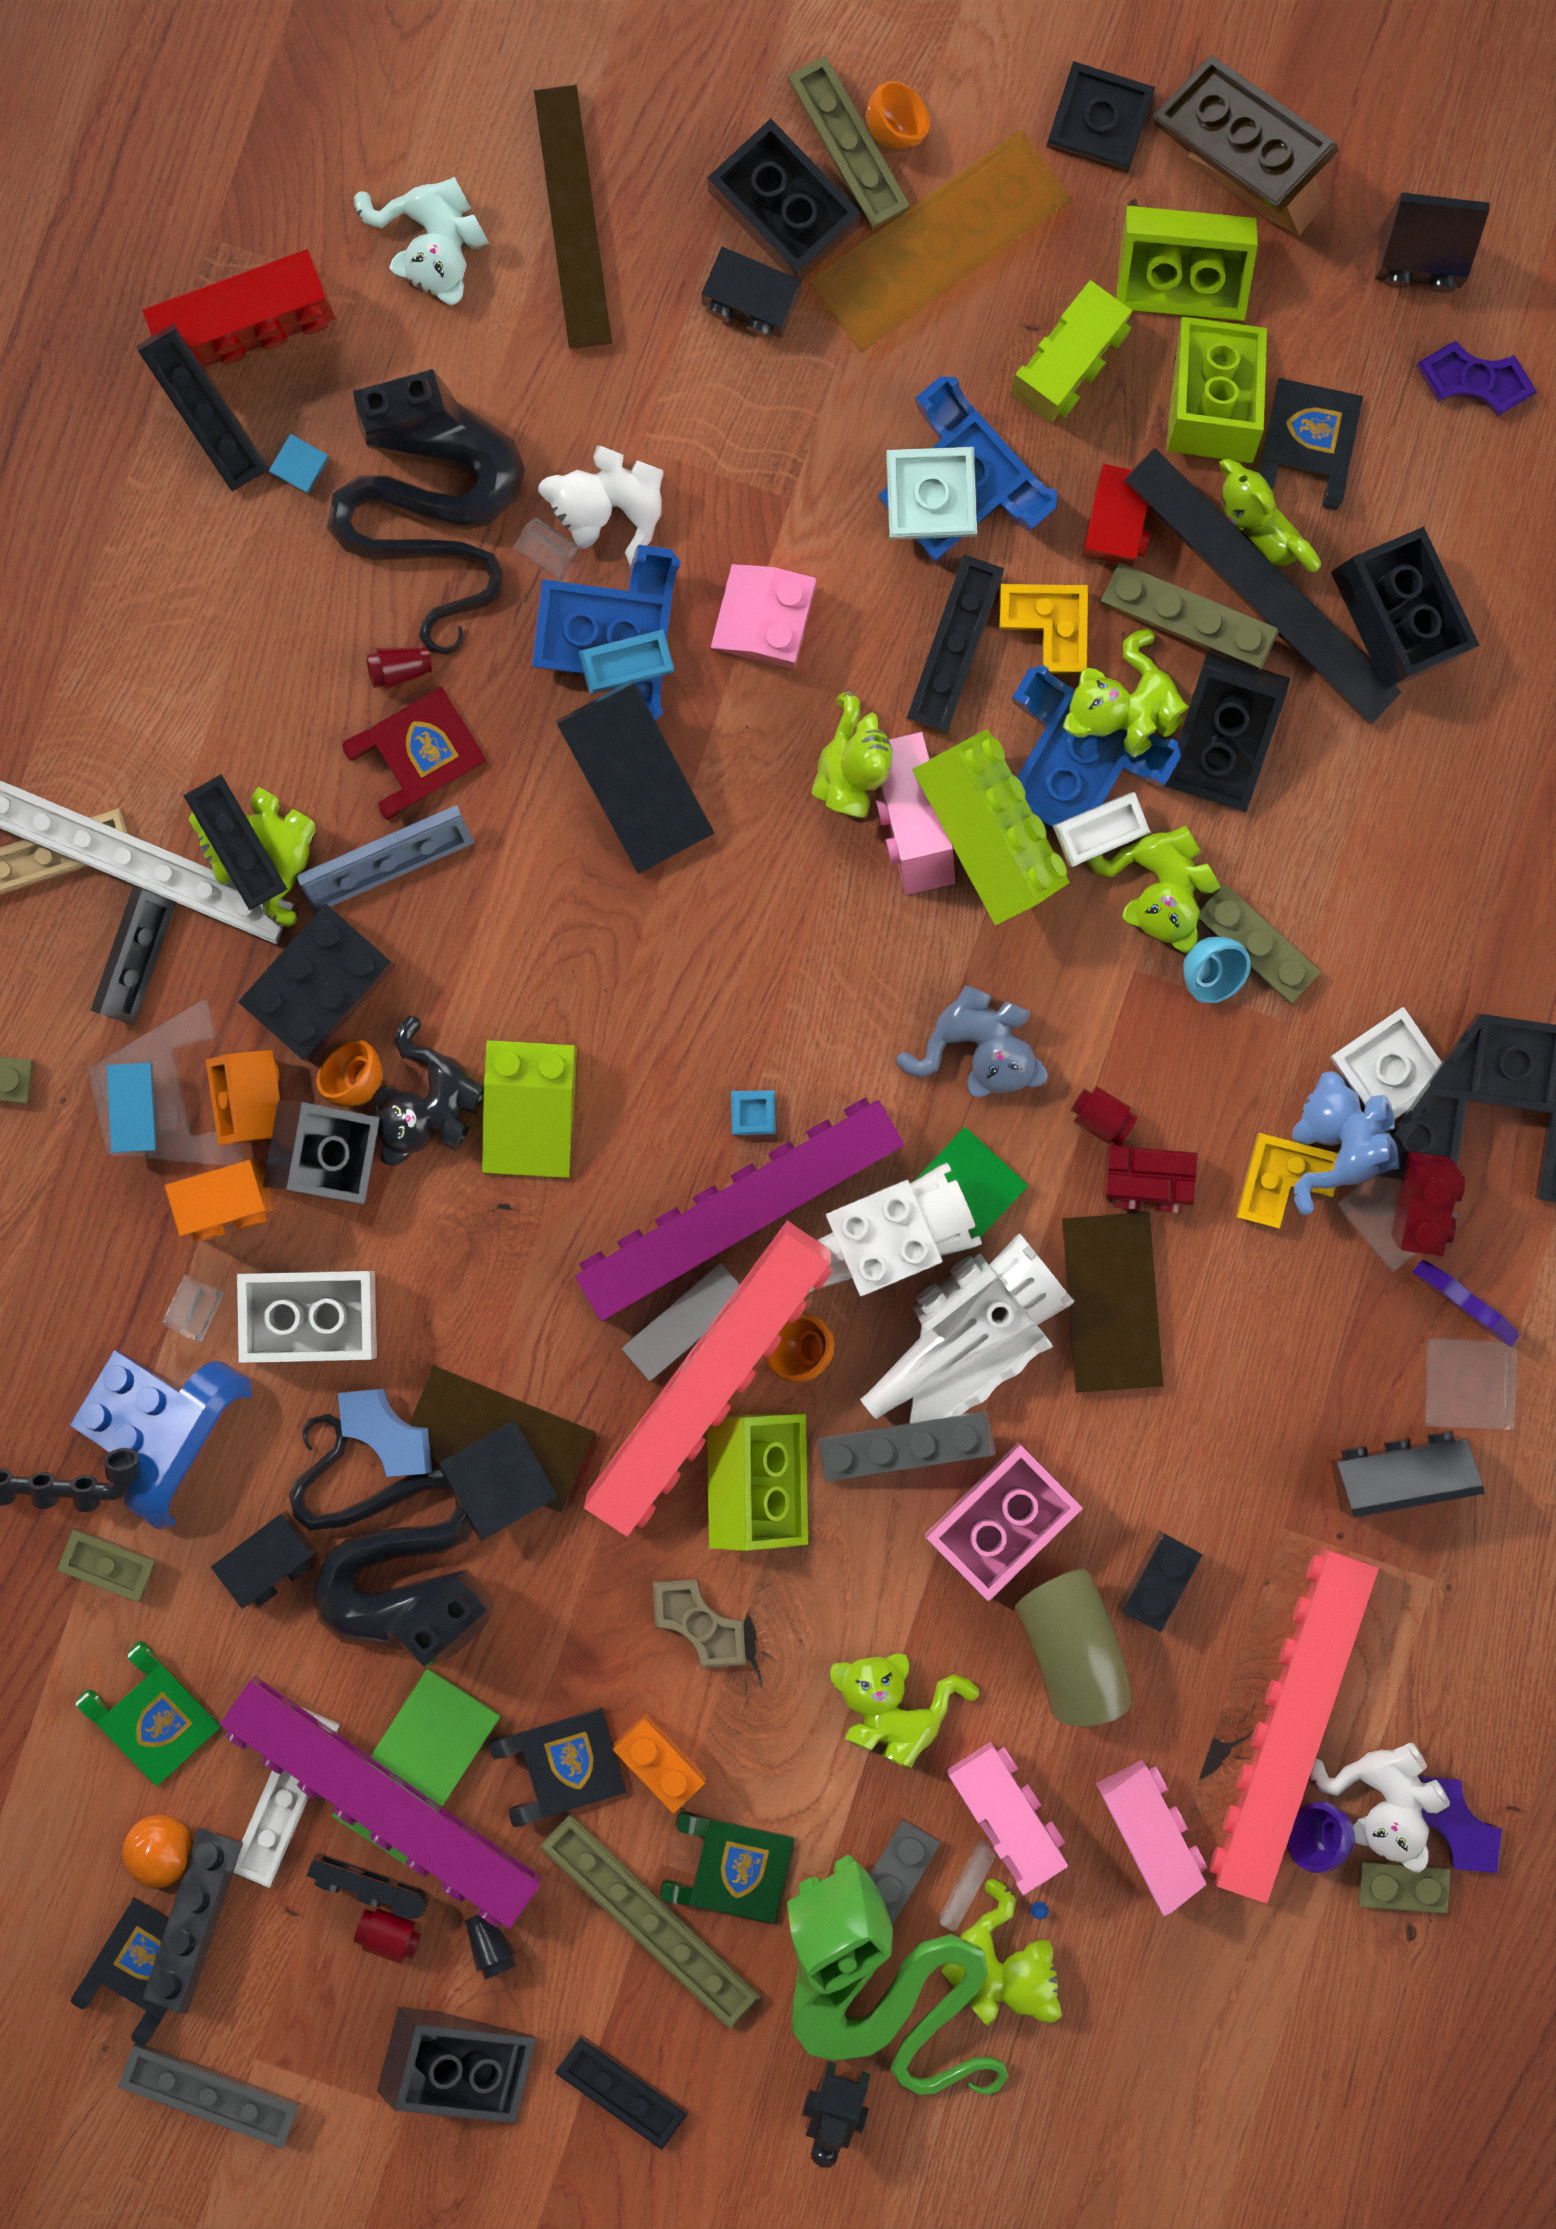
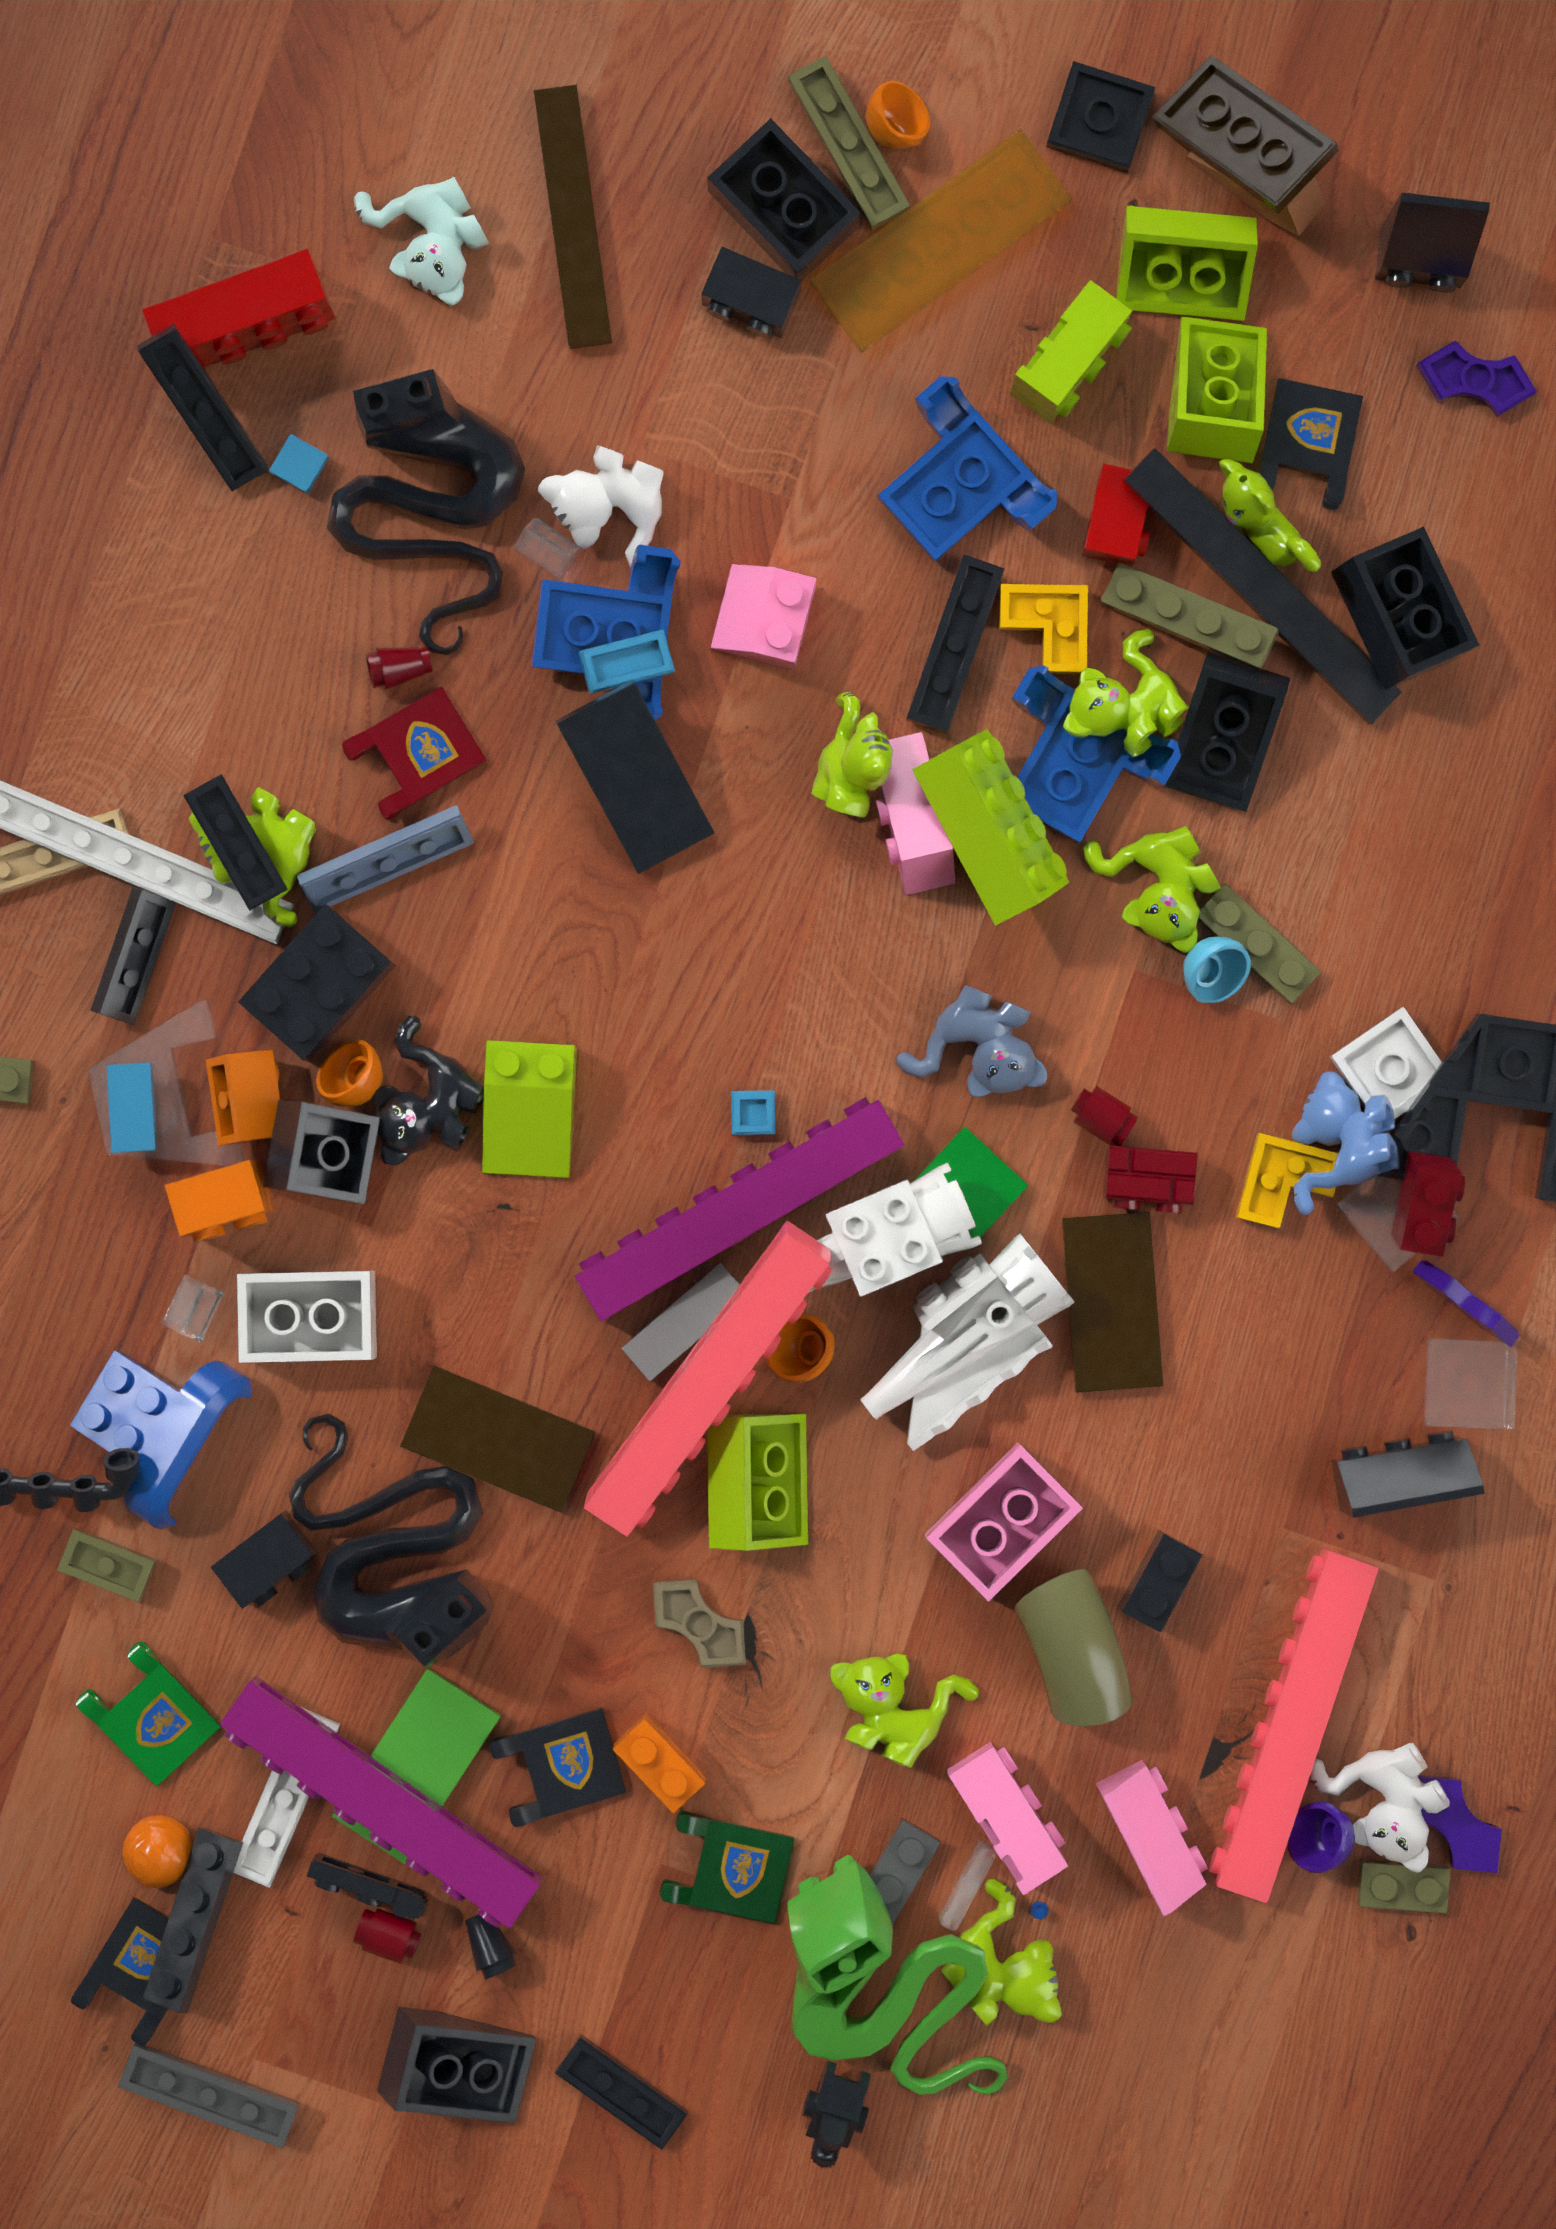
(371, 1419): medium blue tile -> none
(497, 1480): black tile -> none
(650, 1921): olive tile -> none
(906, 1446): dark grey plate -> none
(931, 493): light aqua tile -> none
(1101, 829): white tile -> none

